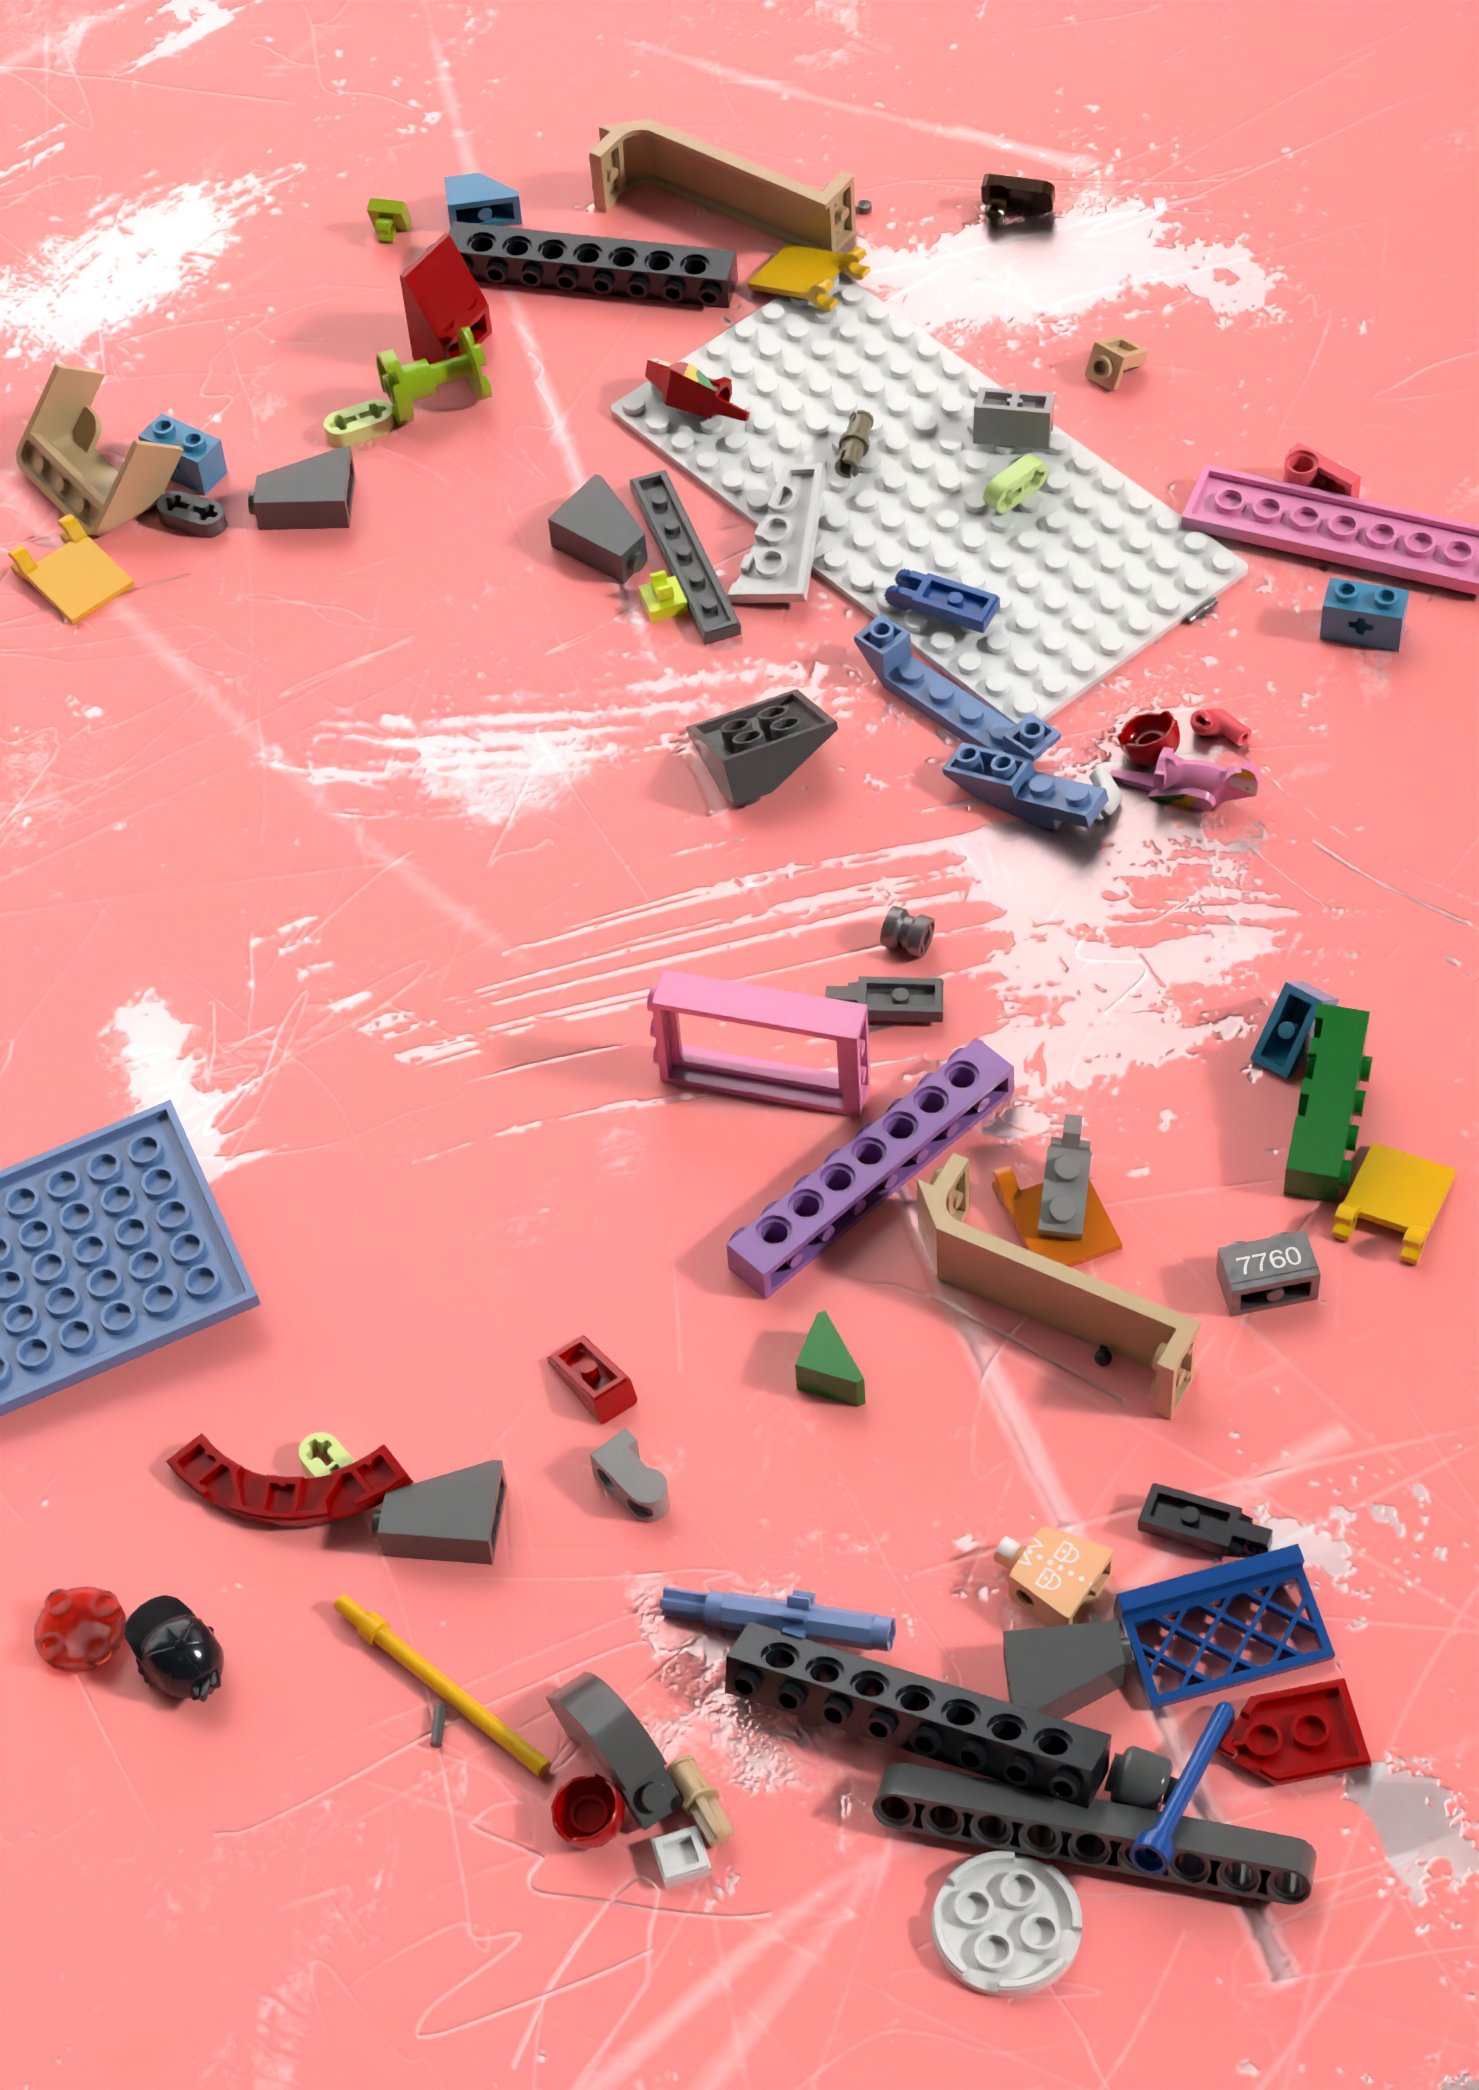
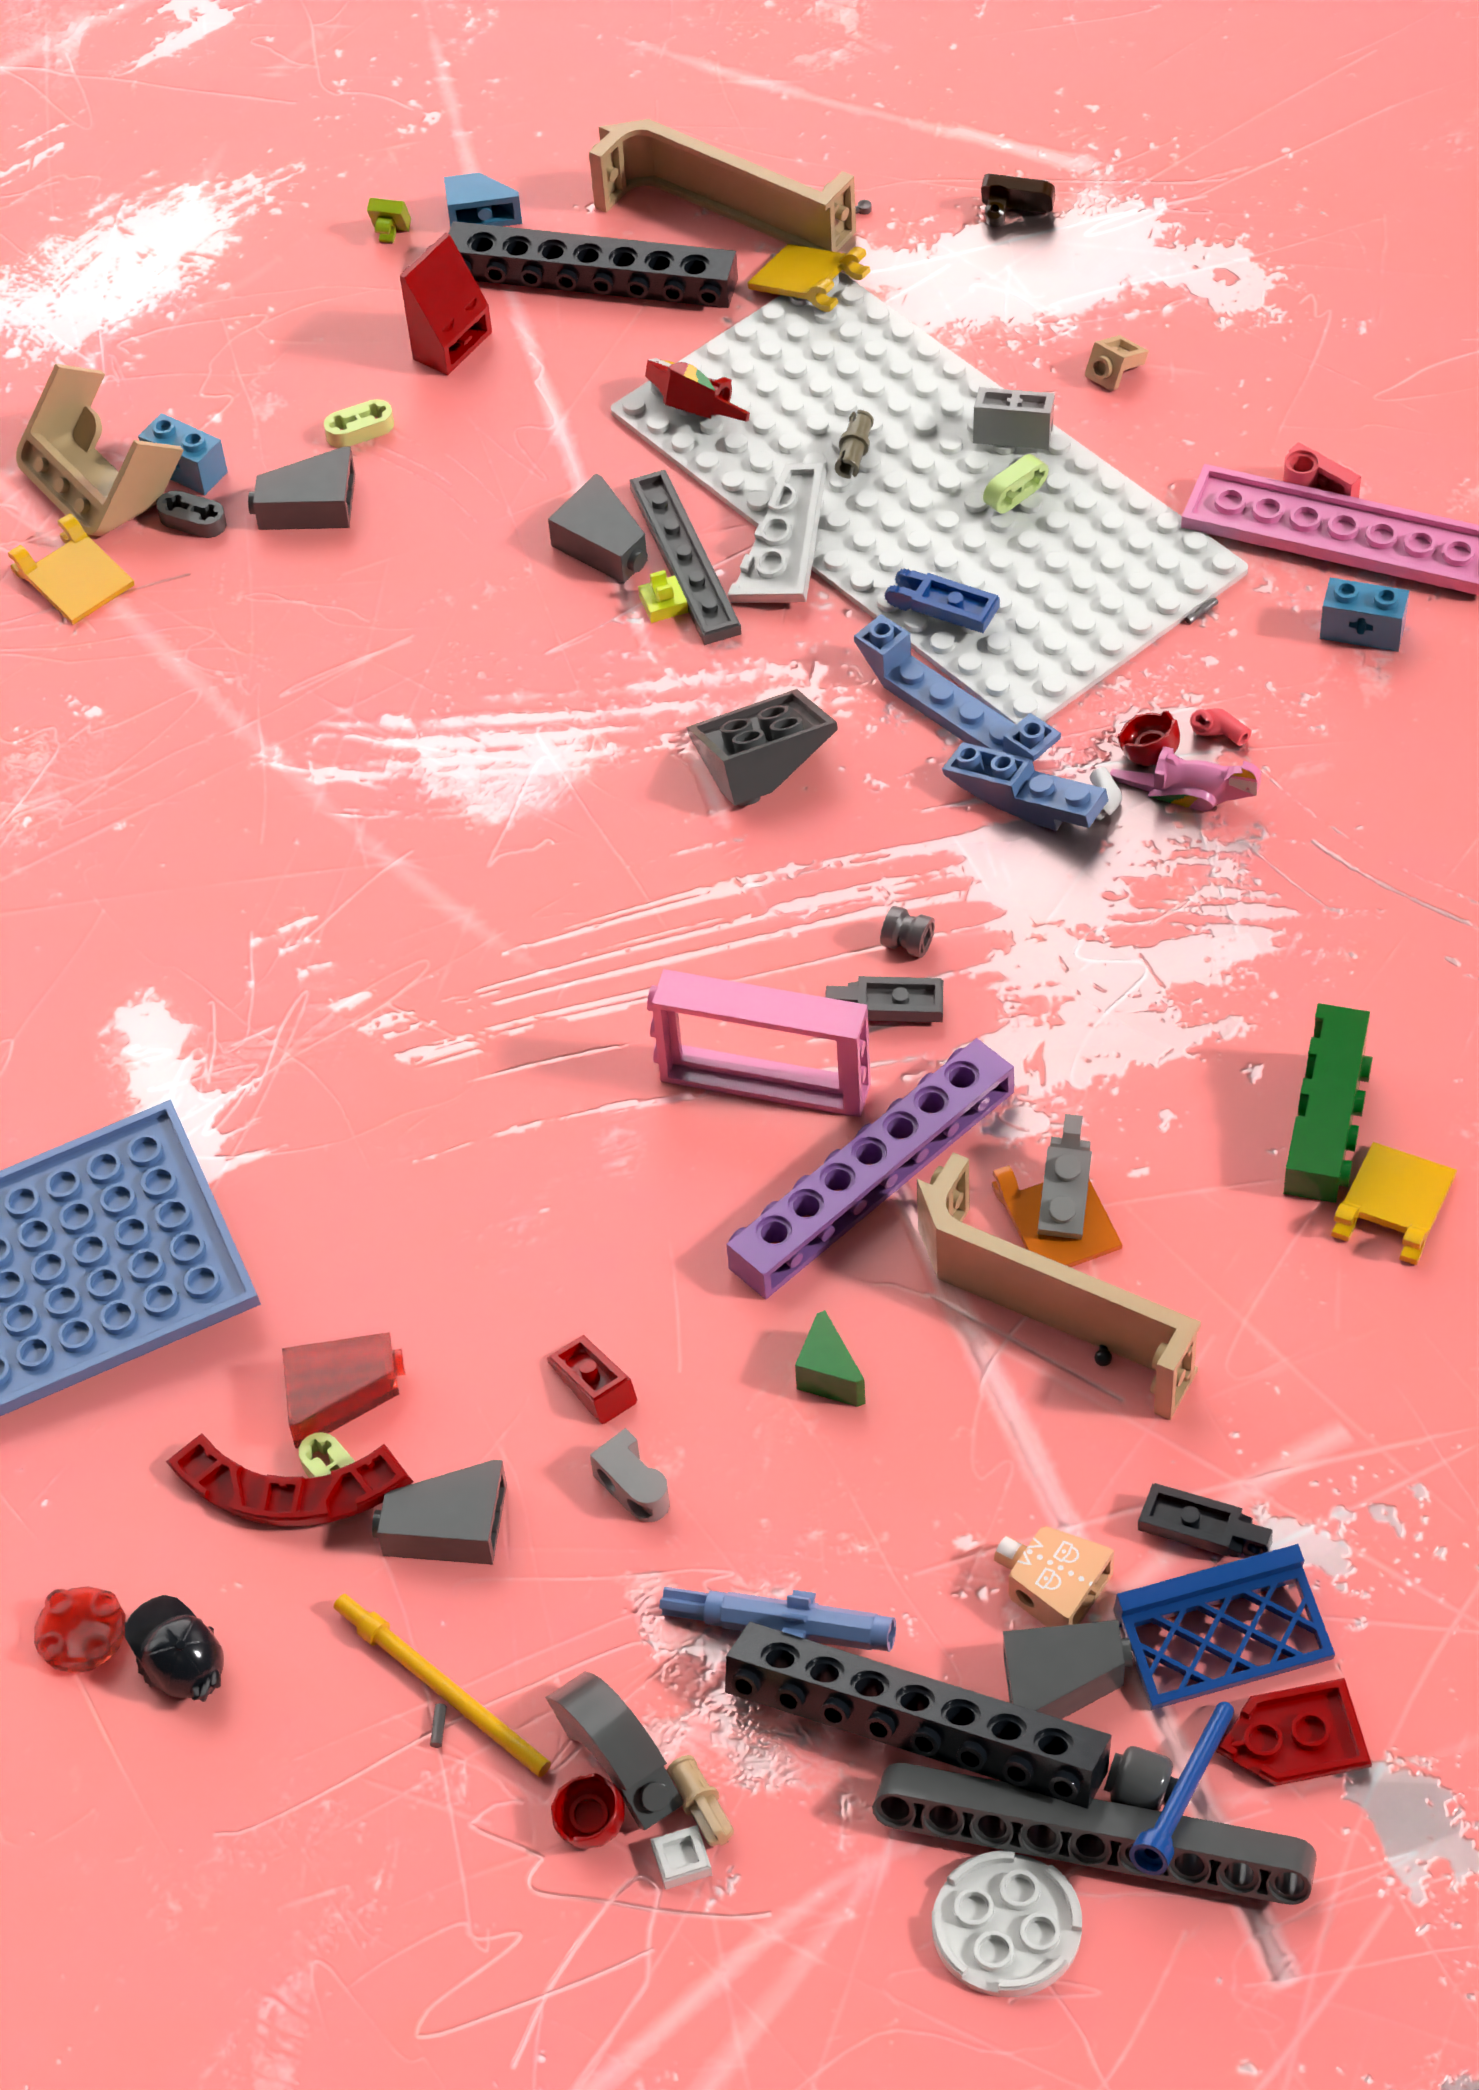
(339, 1381): none -> clear red slope
(419, 379): lime piece -> none
(1268, 1273): flat silver brick -> none
(1290, 1028): dark azure slope -> none

